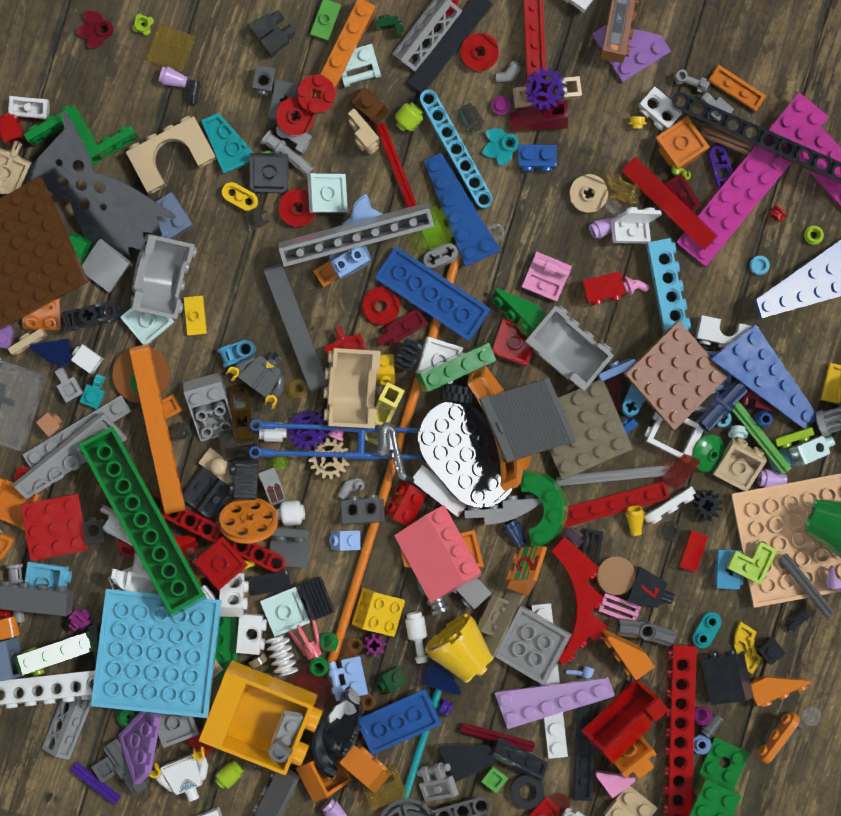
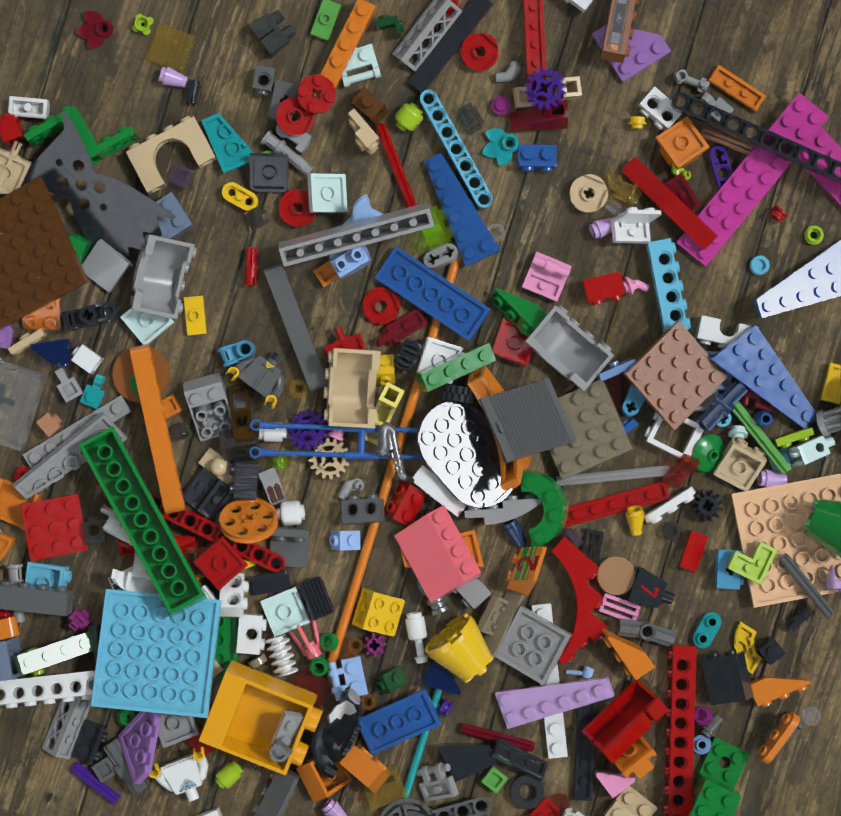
(89, 741): none -> black bracket
(181, 176): none -> clear purple plate
(251, 266): none -> red axle

